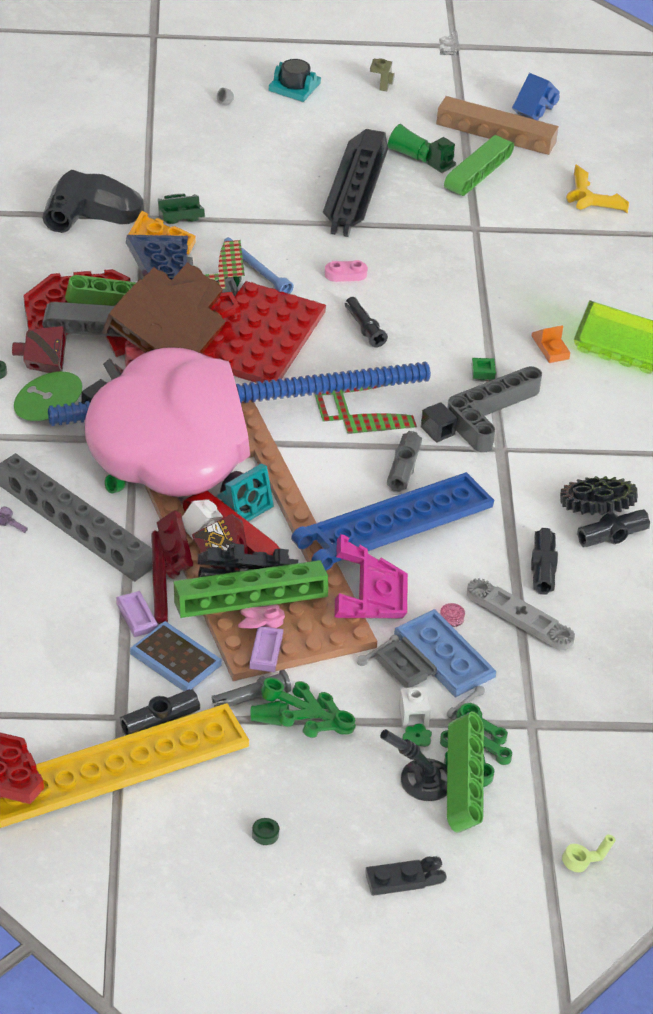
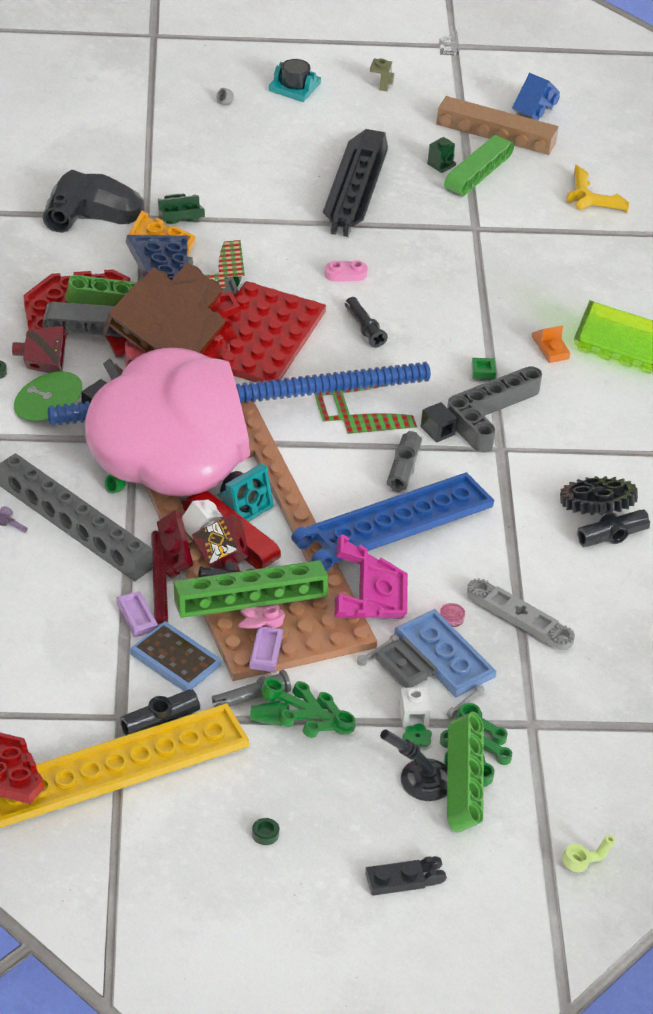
(236, 558): black hinge -> none
(280, 284): medium blue piece -> none
(408, 143): green plant -> none
(544, 561): black piece -> none

